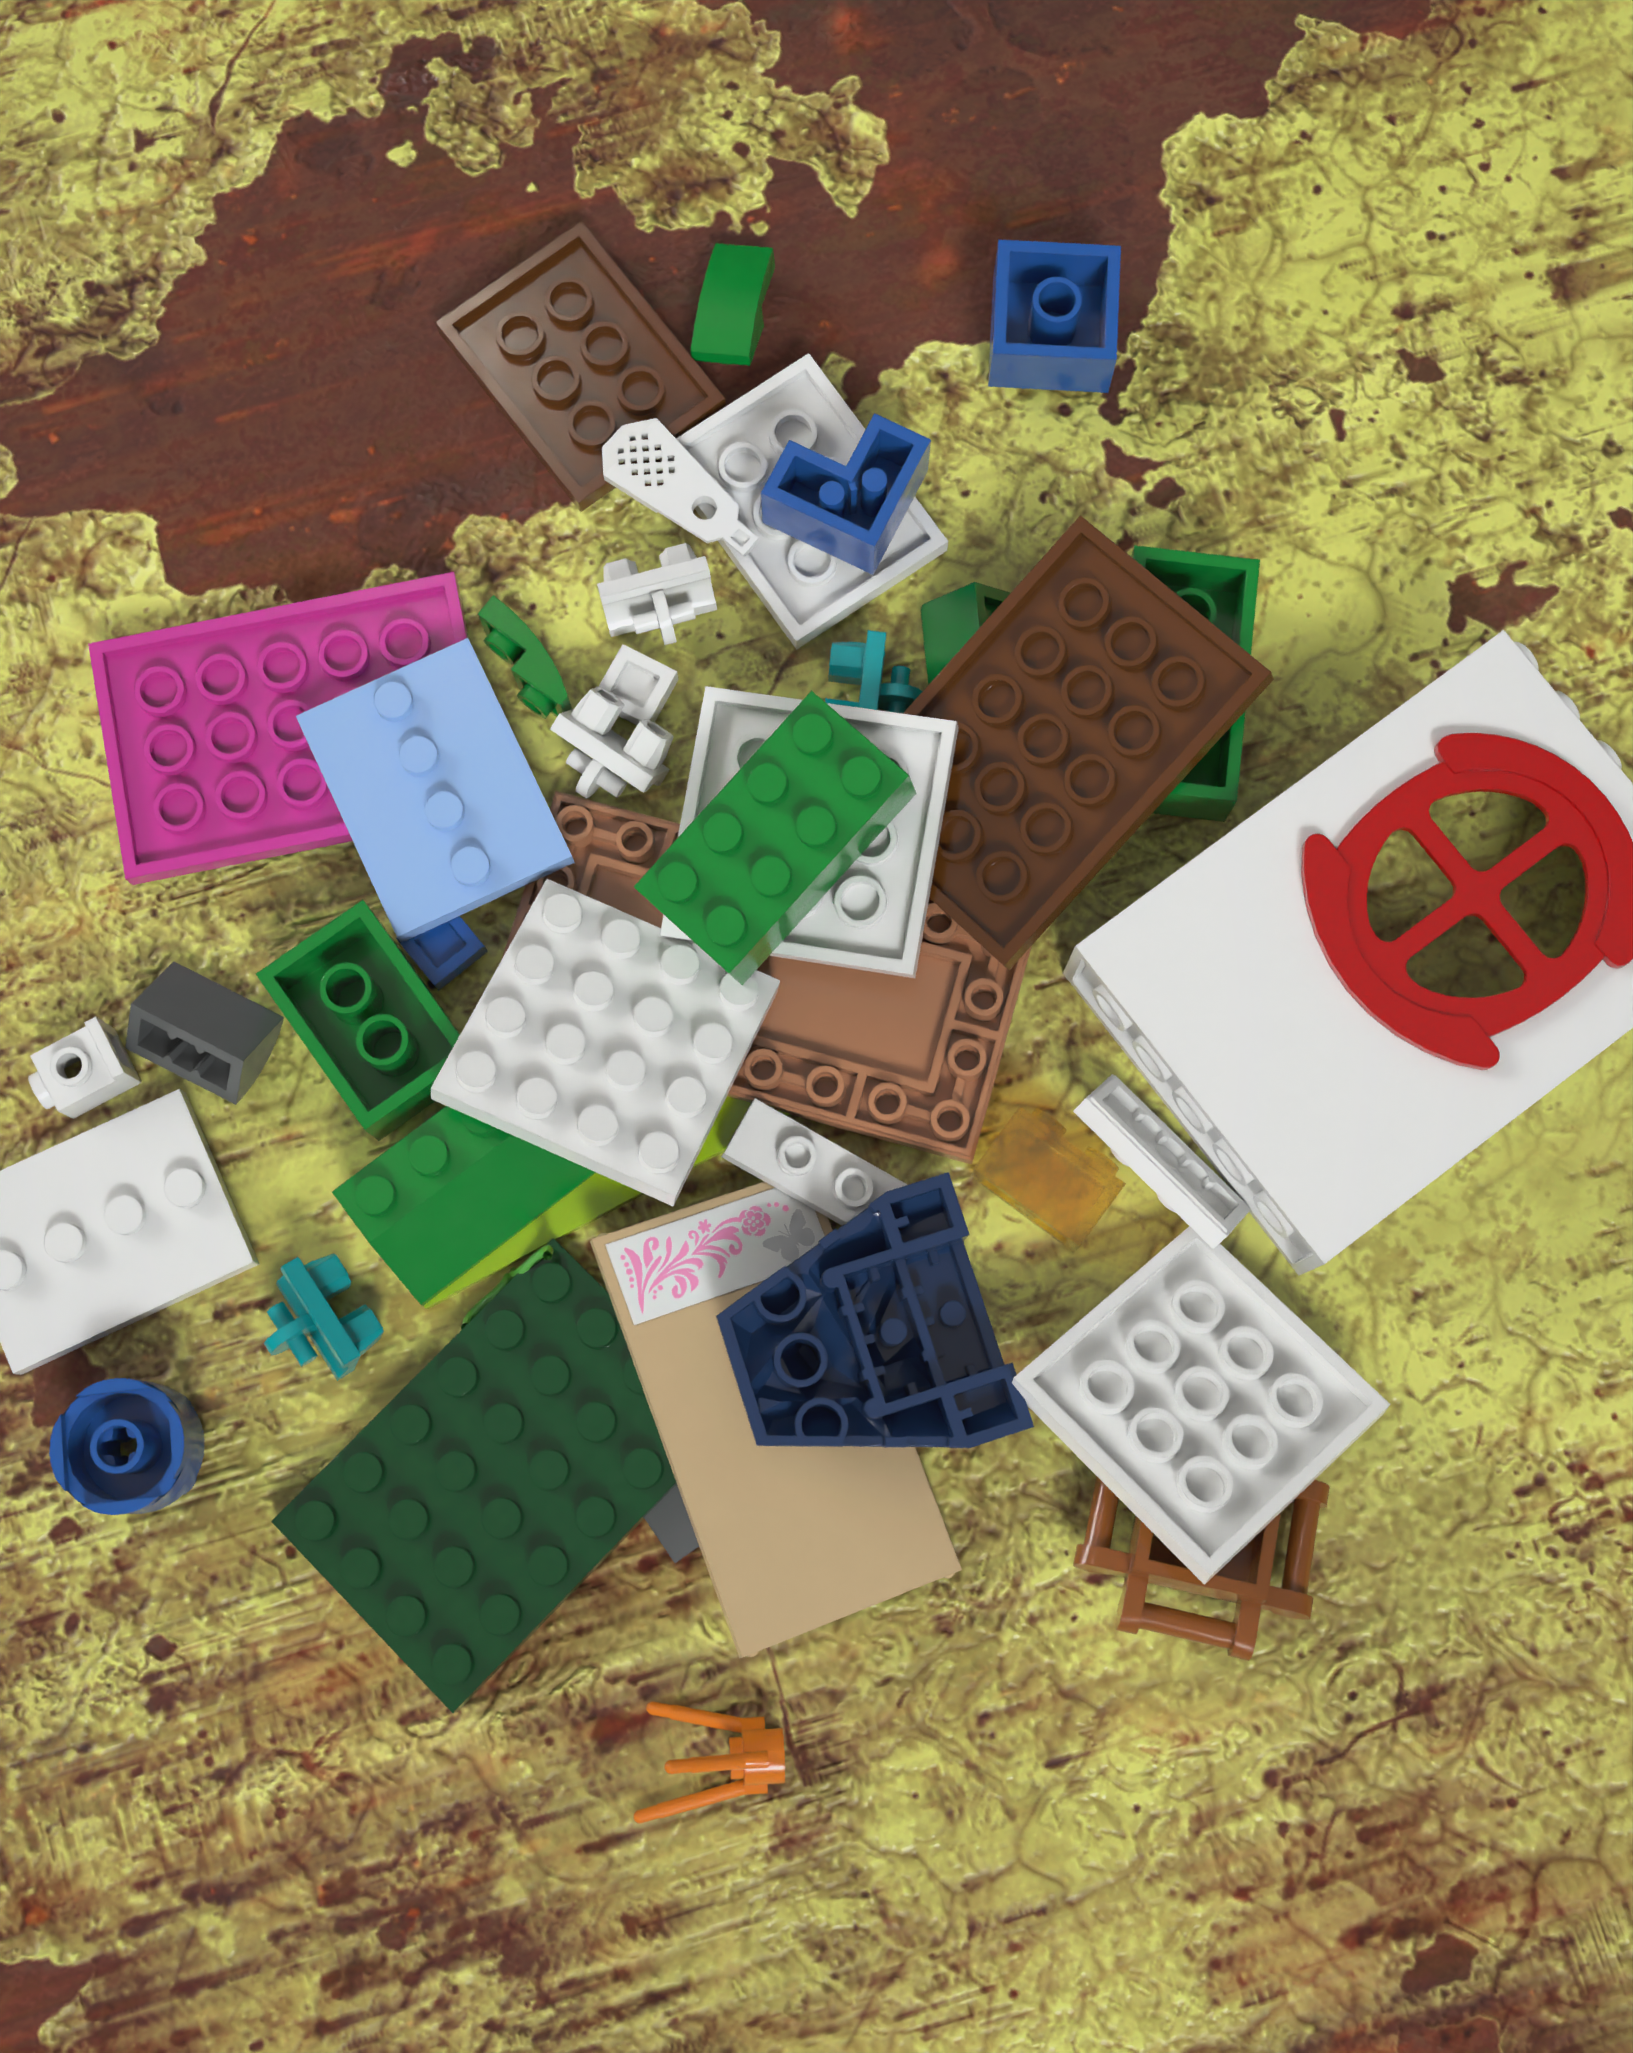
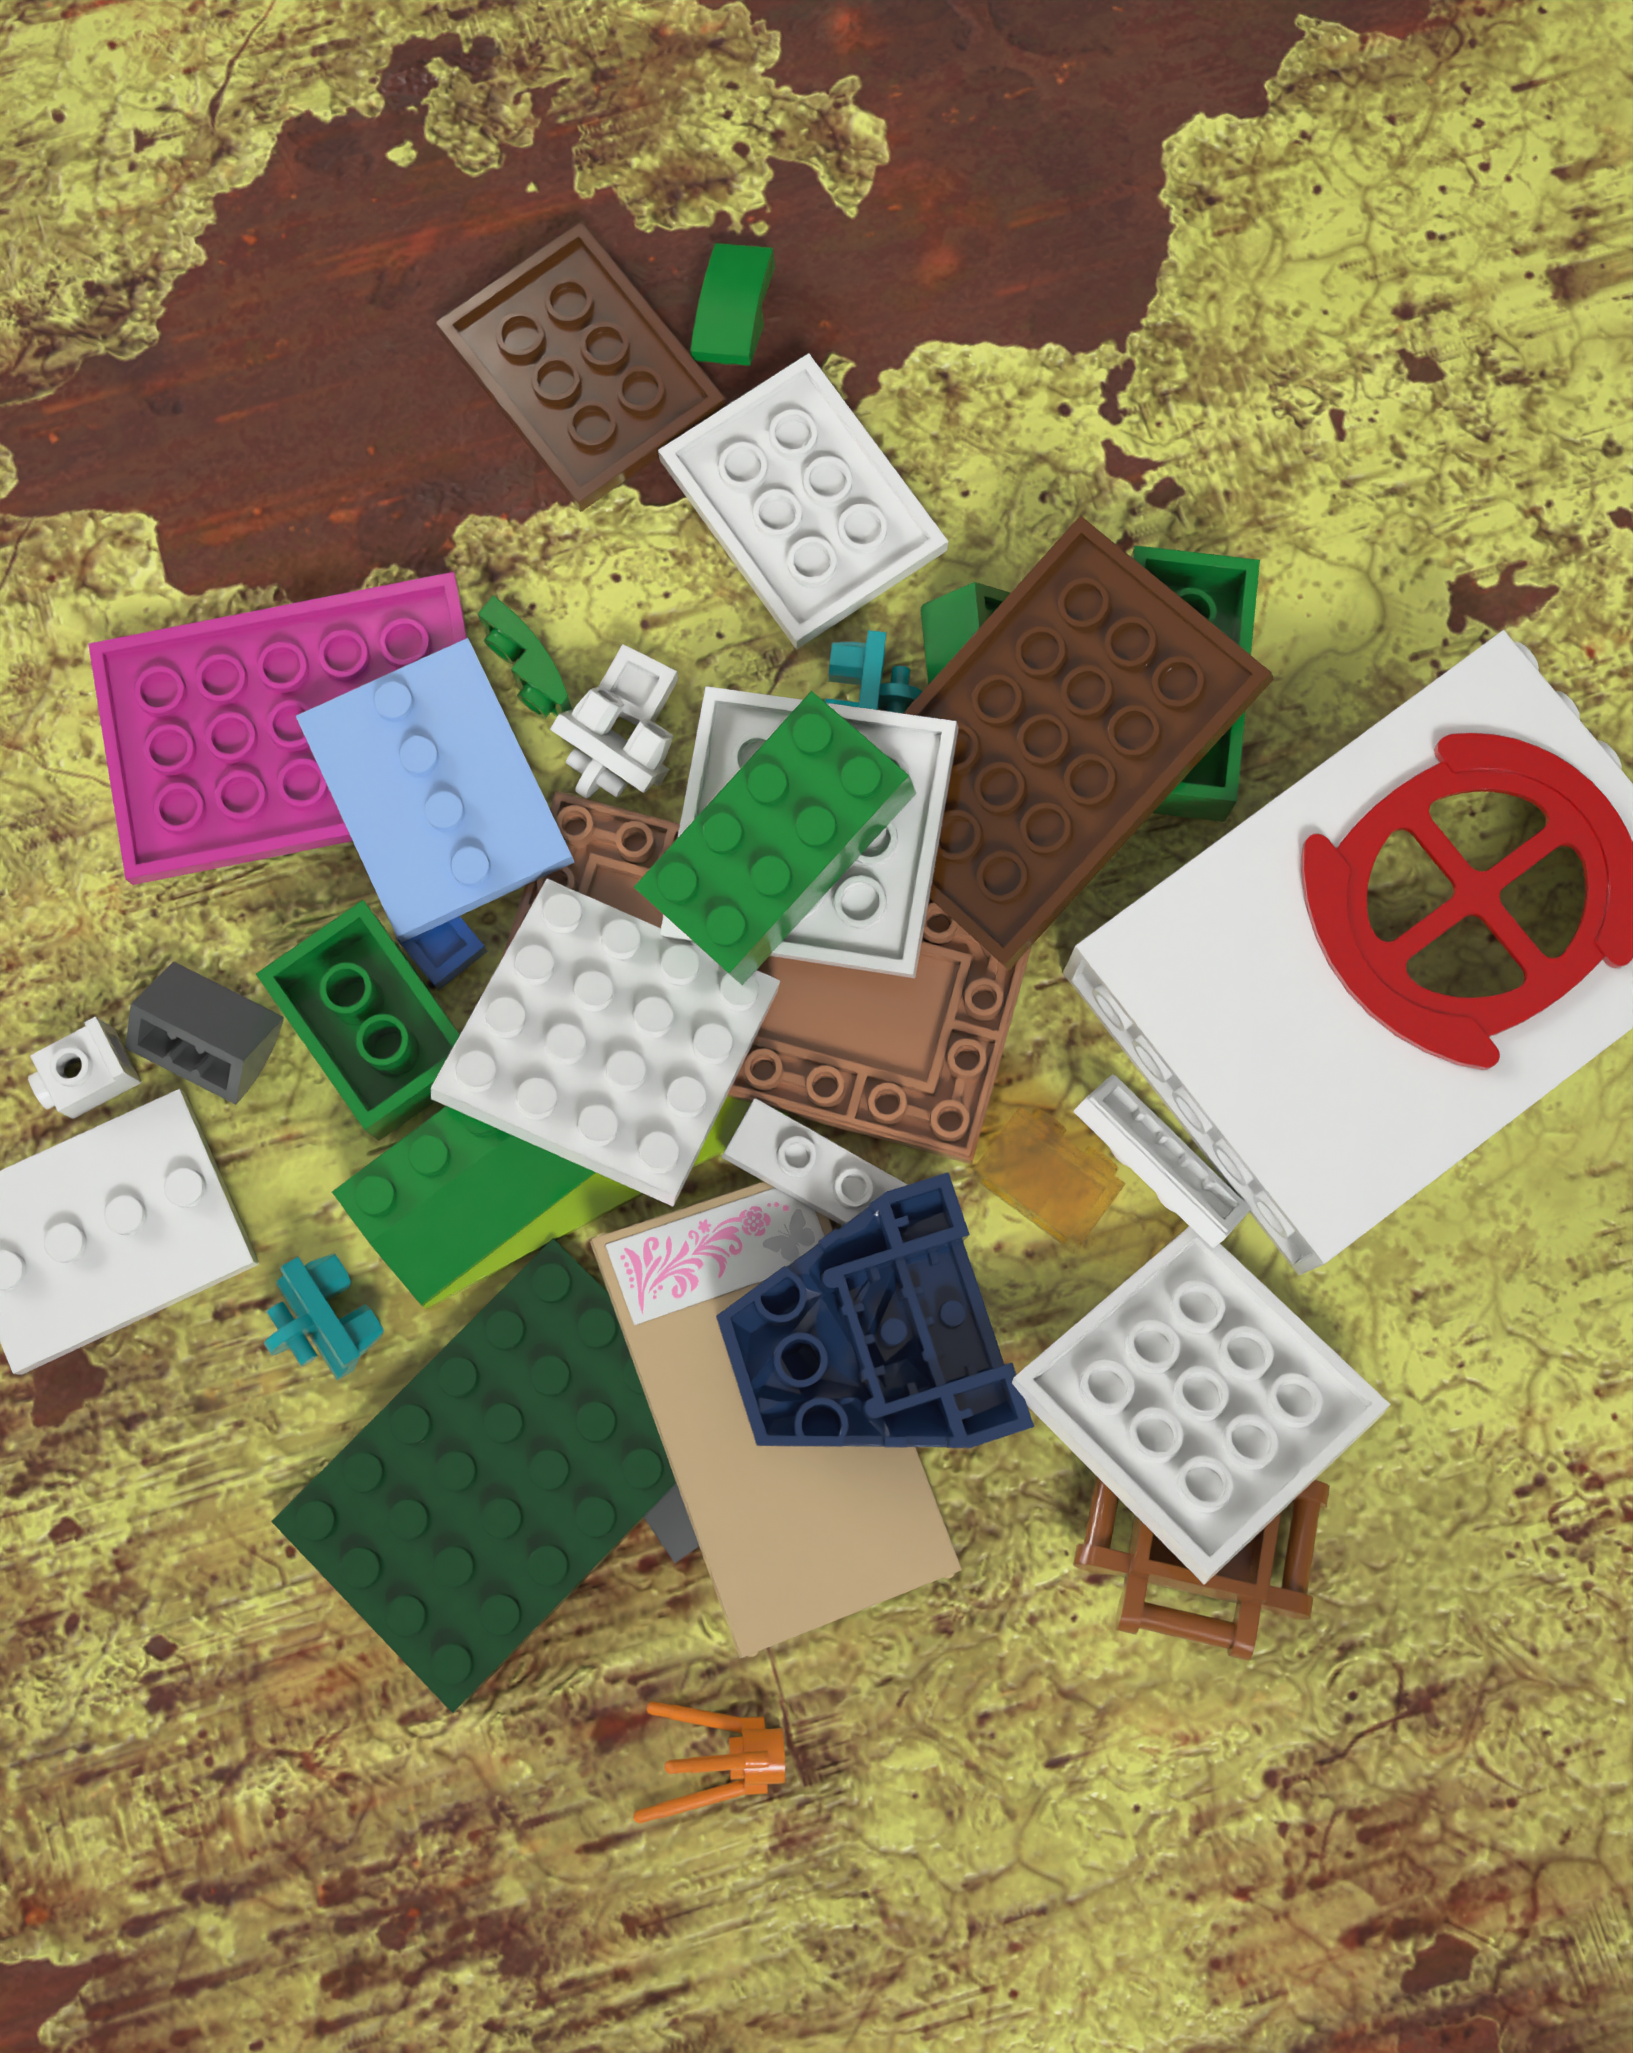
(111, 1412): blue brick -> none
(544, 1252): bright green piece -> none
(656, 596): white hips -> none
(680, 490): white piece -> none
(849, 507): blue brick -> none
(1054, 316): blue brick -> none

